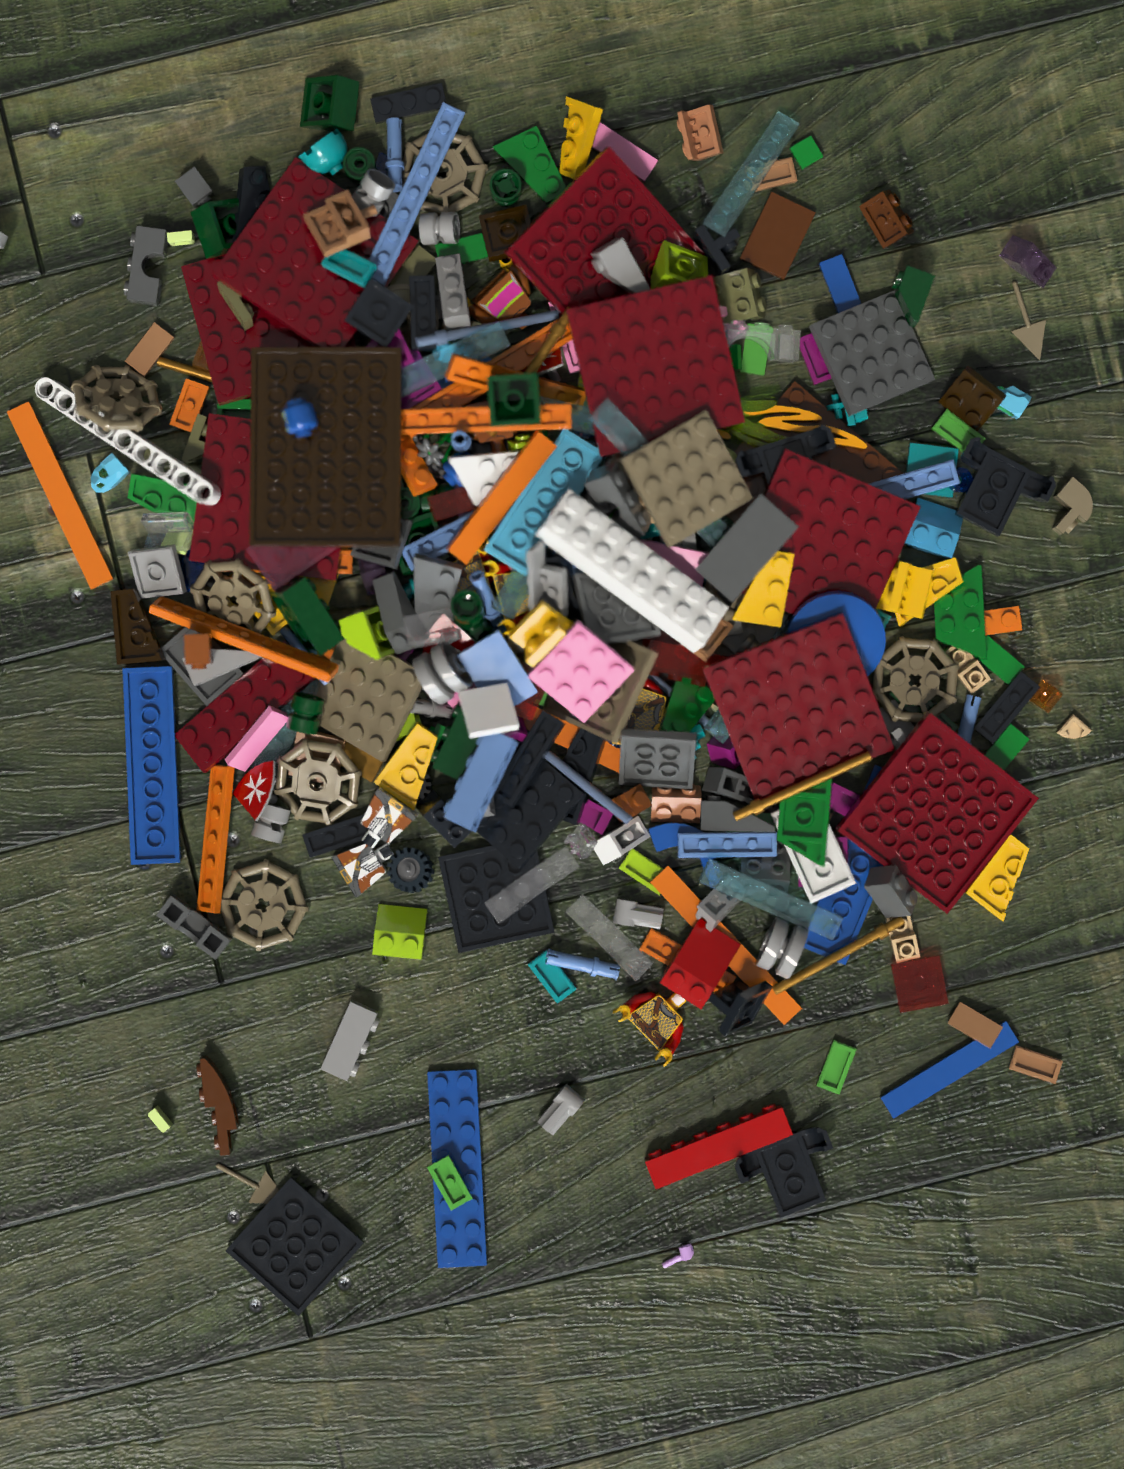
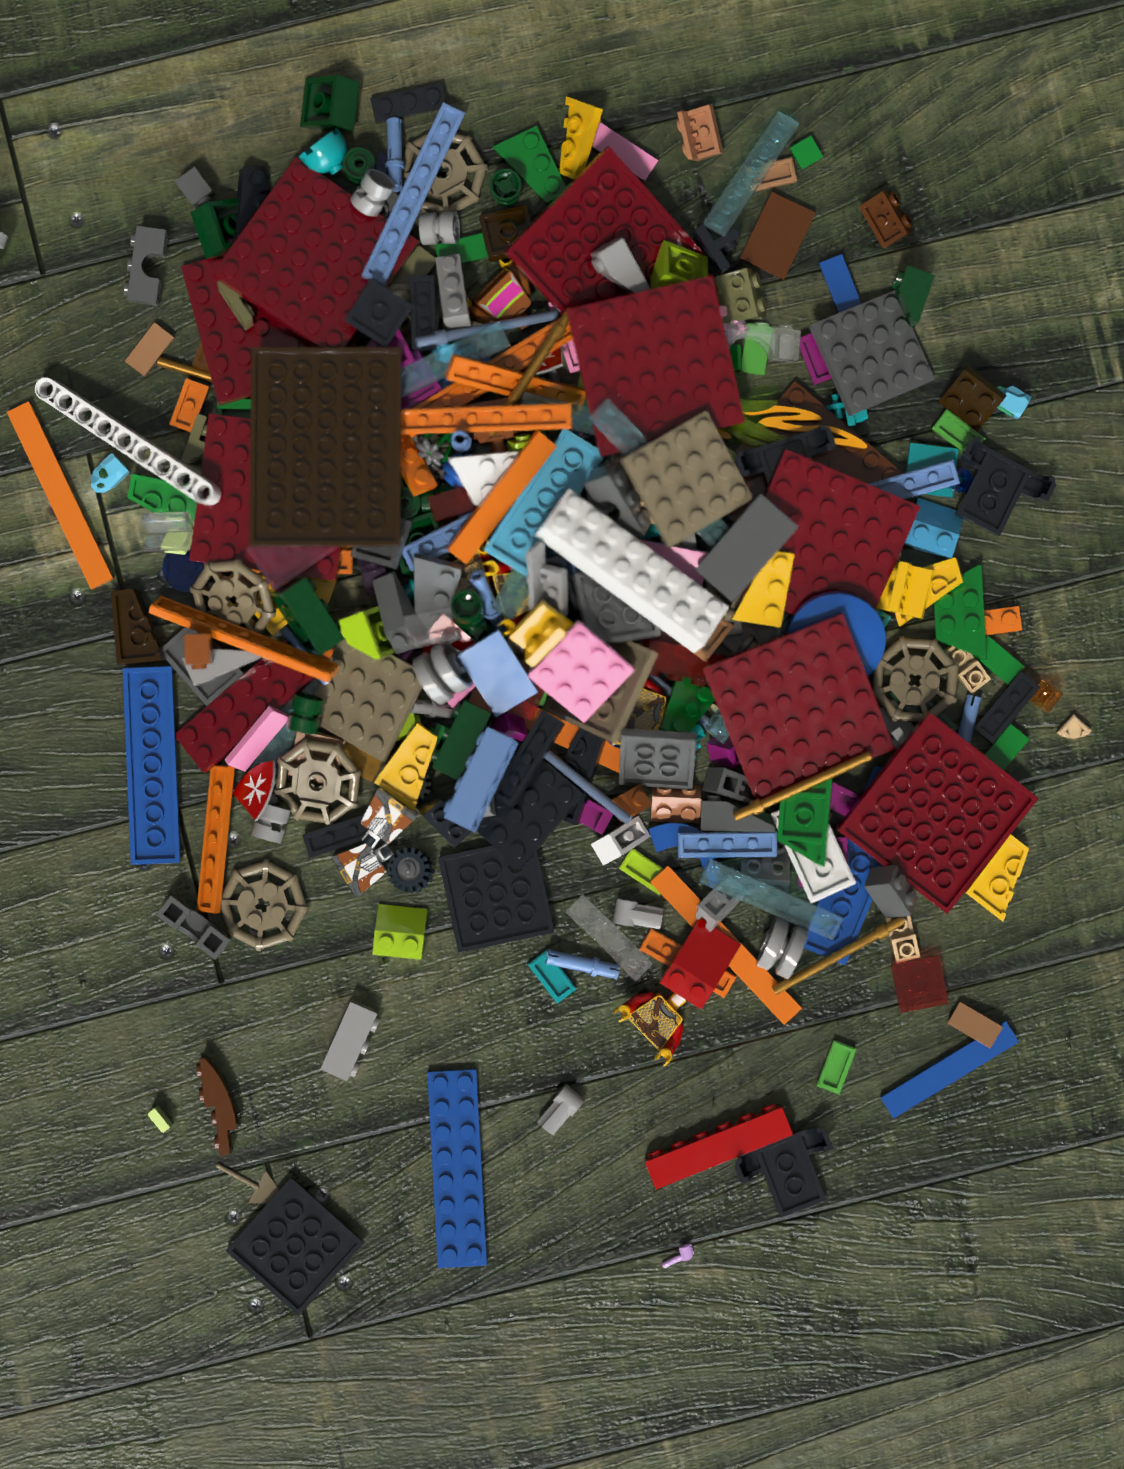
(116, 414): dark tan plate -> none
(157, 571): light grey tile -> none
(181, 238): yellowish green tile -> none
(299, 417): blue head -> none
(339, 223): medium nougat plate -> none
(350, 267): teal tile -> none
(449, 1182): bright green plate -> none
(488, 710): white tile -> none
(514, 399): dark green slope -> none
(532, 884): clear arch -> none
(581, 841): clear tile -> none
(739, 1004): black bracket -> none
(1028, 260): clear purple slope -> none
(1032, 334): dark tan piece -> none
(1035, 1064): medium nougat tile -> none
(1076, 501): dark tan brick -> none

